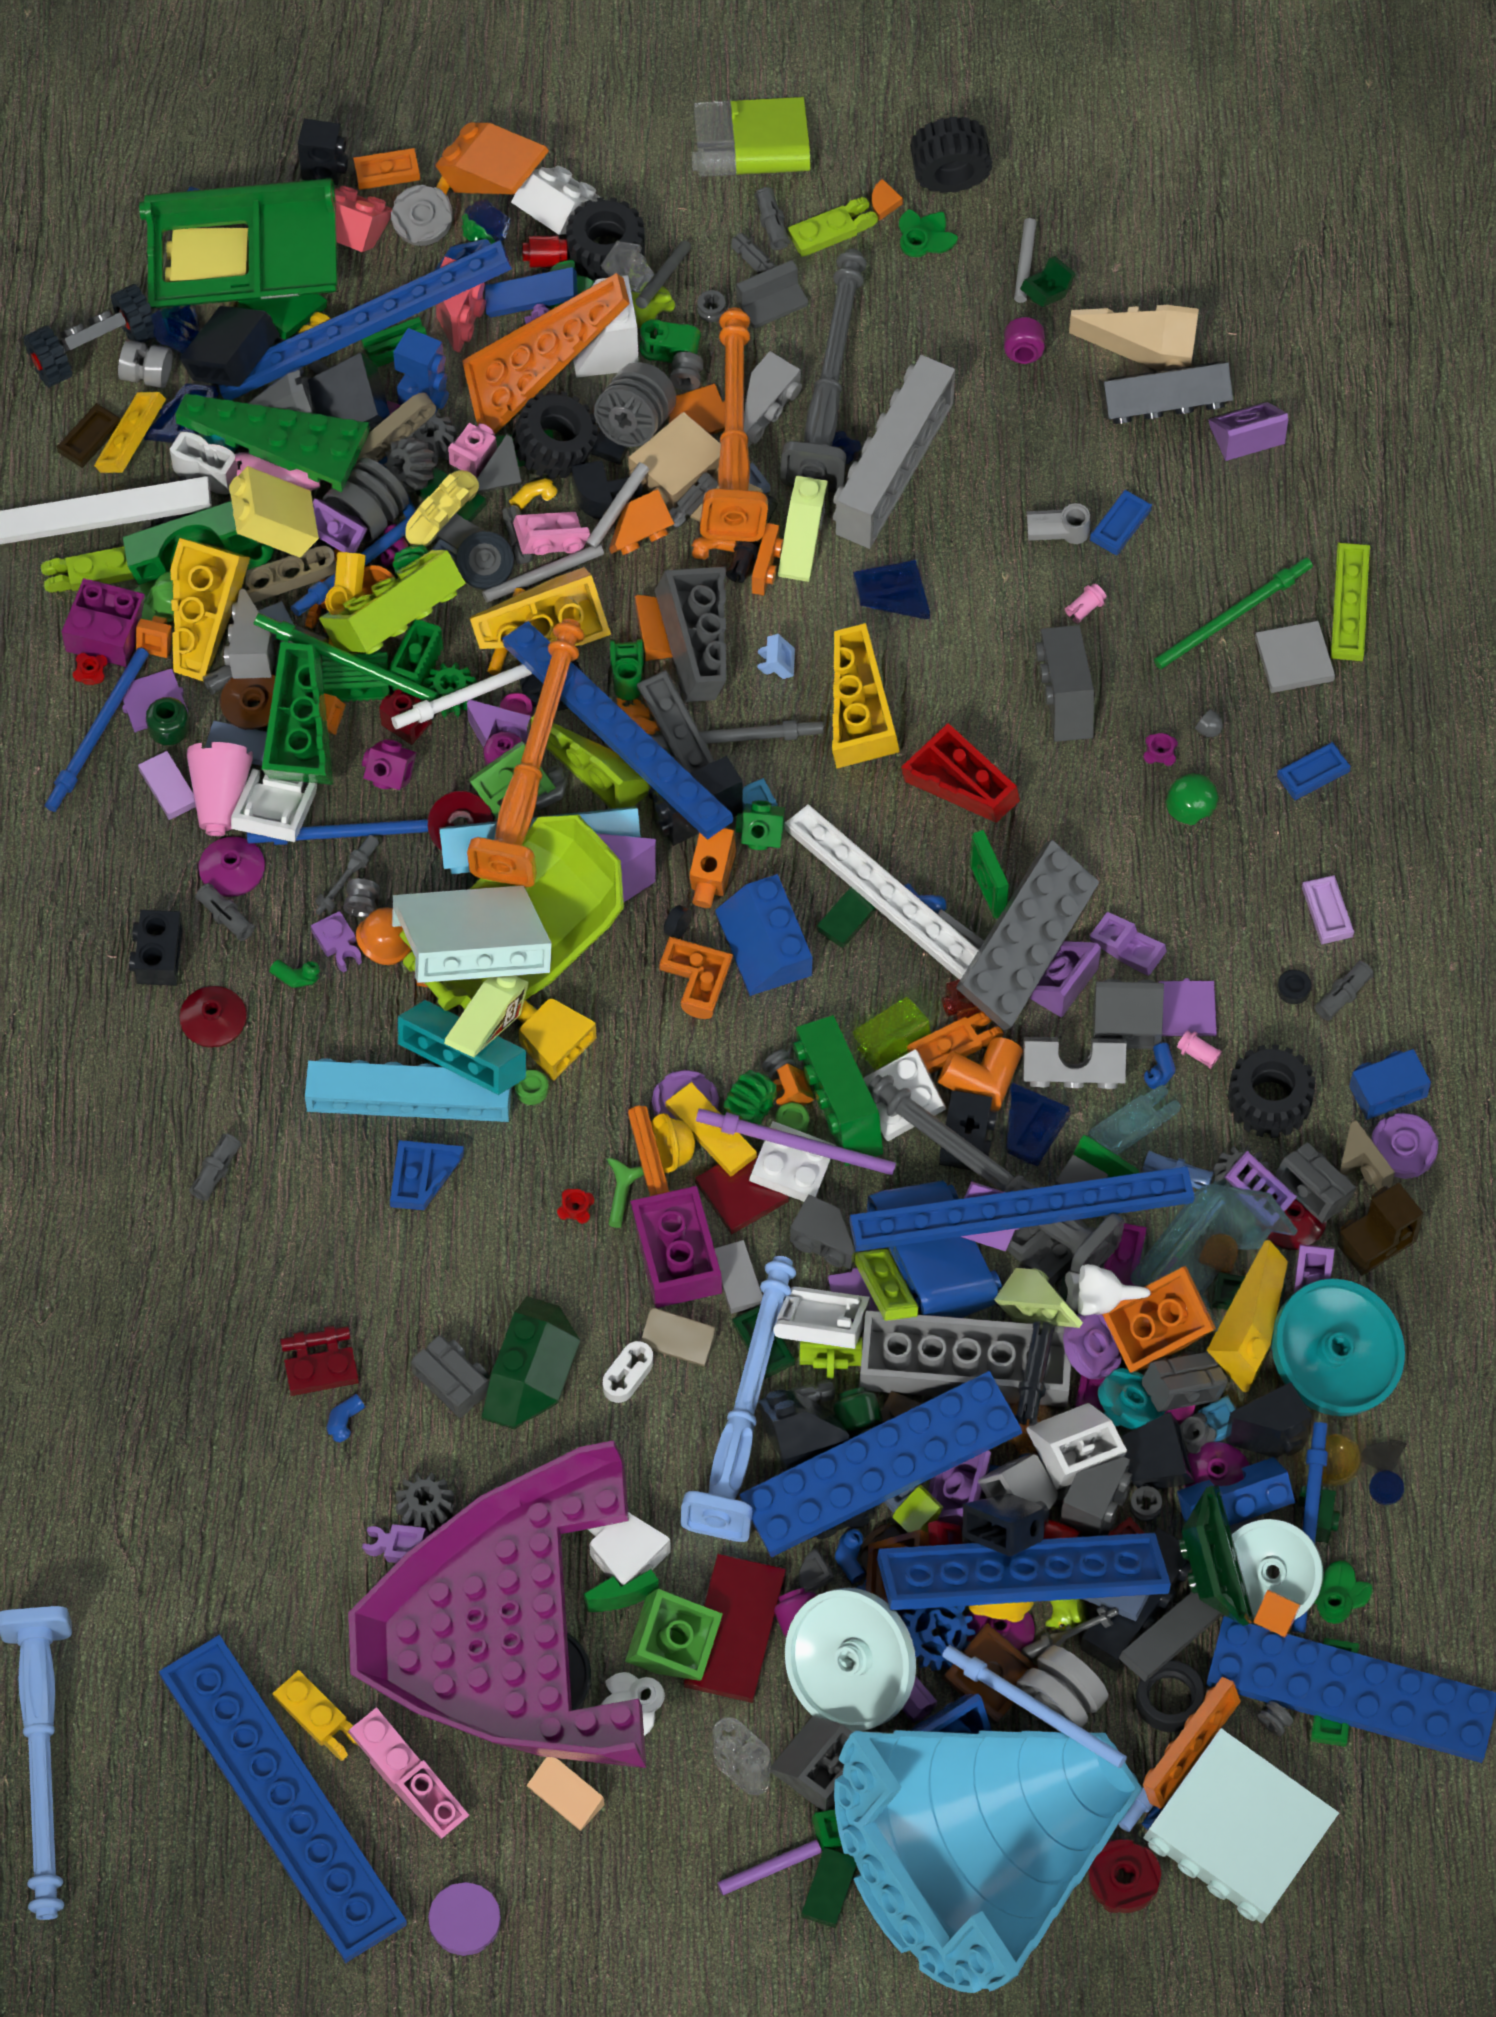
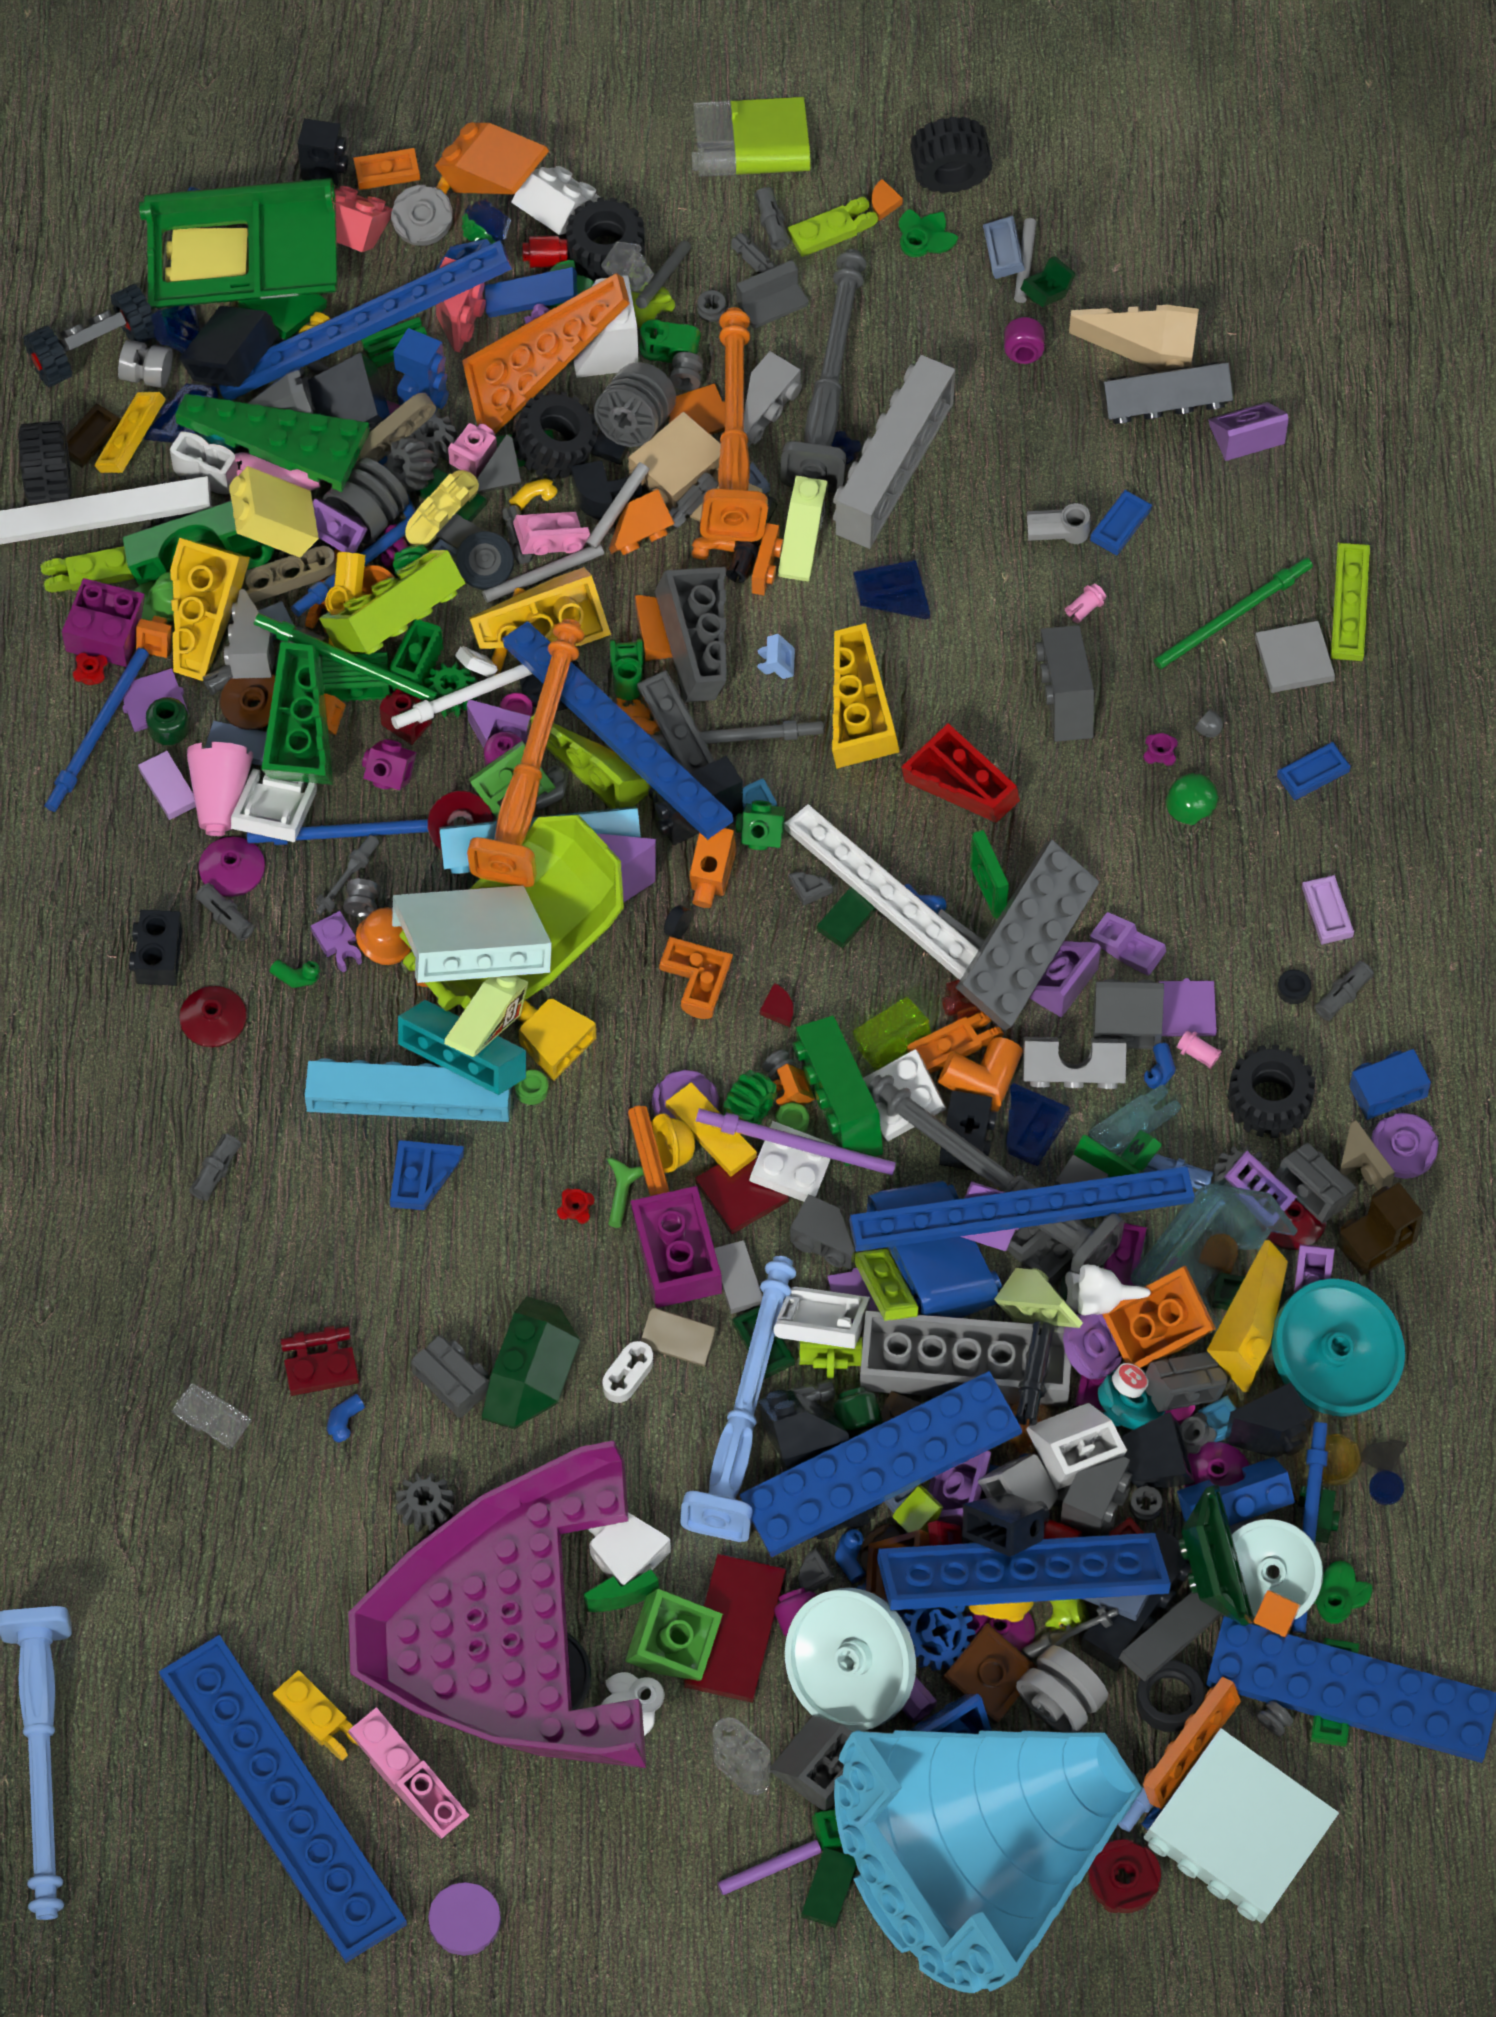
(45, 462): none -> black tyre
(211, 1414): none -> clear slope
(396, 1543): medium lavender plate -> none
(476, 662): none -> white tile
(566, 1792): light nougat slope -> none
(764, 936): blue slope -> none
(778, 1006): none -> dark red tile
(809, 887): none -> dark grey tile
(977, 1670): light blue bar -> none
(1003, 247): none -> sand blue tile
(1130, 1380): none -> tile
(1141, 1150): none -> green tile

